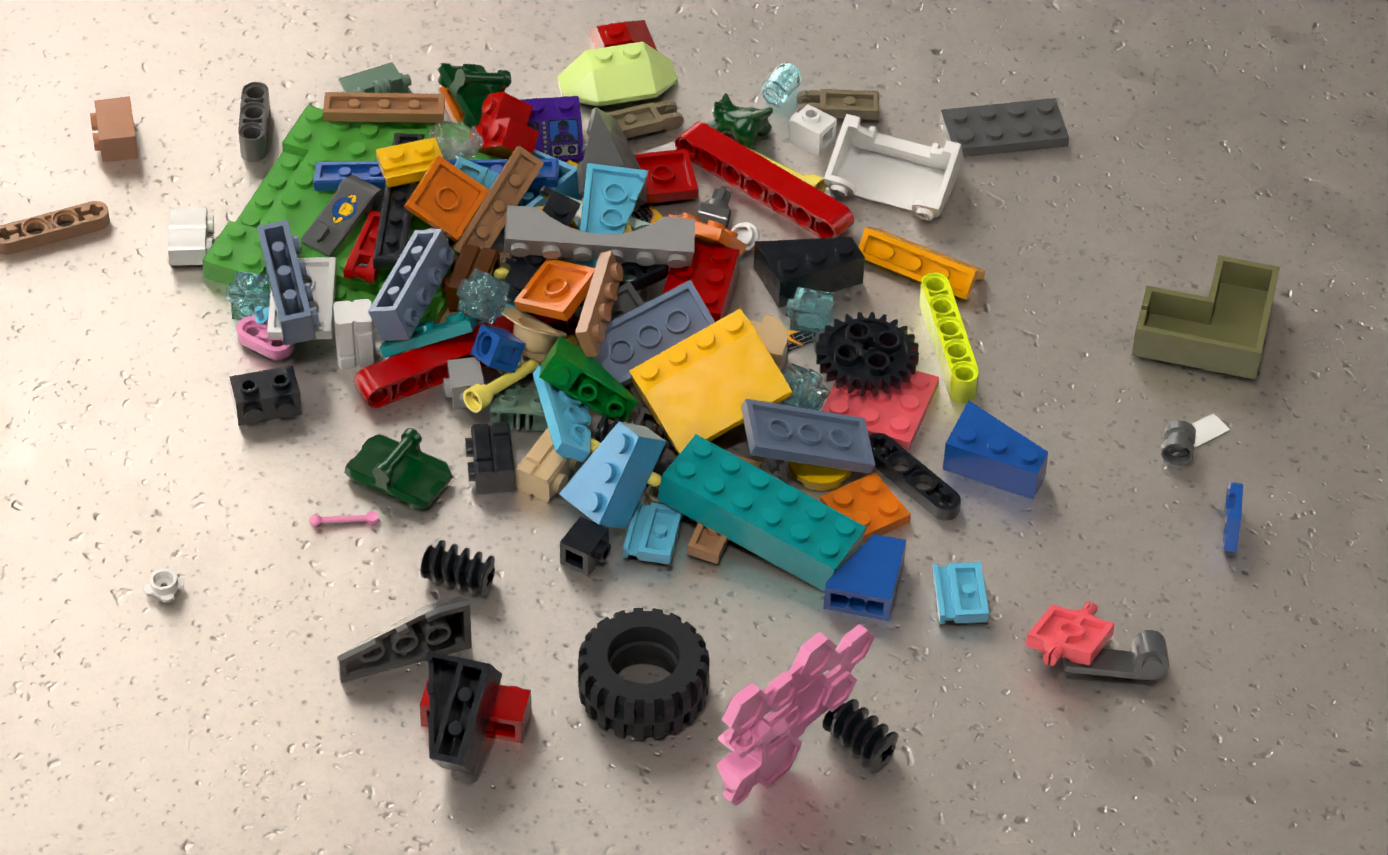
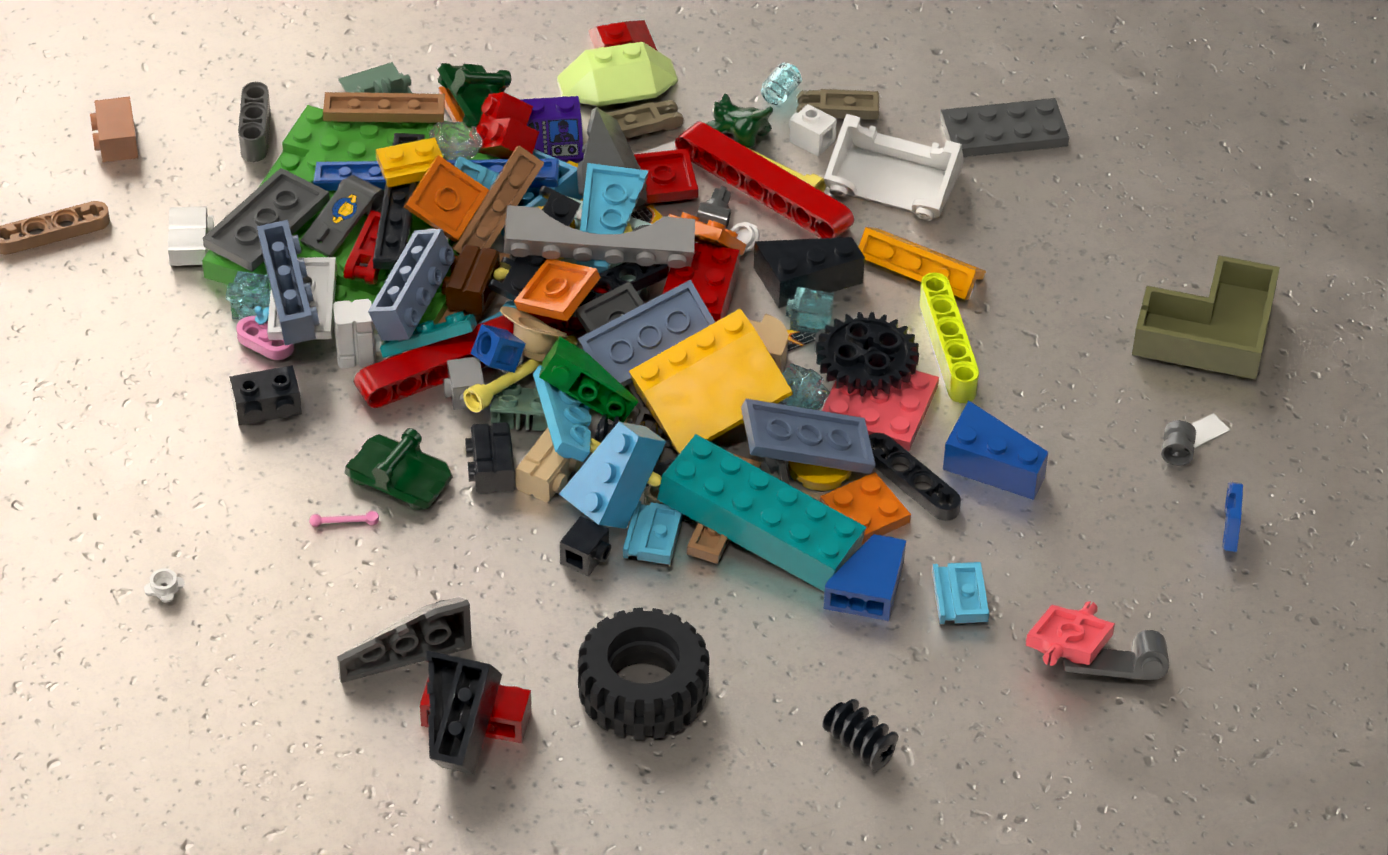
(276, 200): none -> dark grey plate
(458, 569): black piece -> none
(483, 296): clear light blue brick -> none
(598, 304): medium nougat plate -> none
(768, 745): bright pink piece -> none

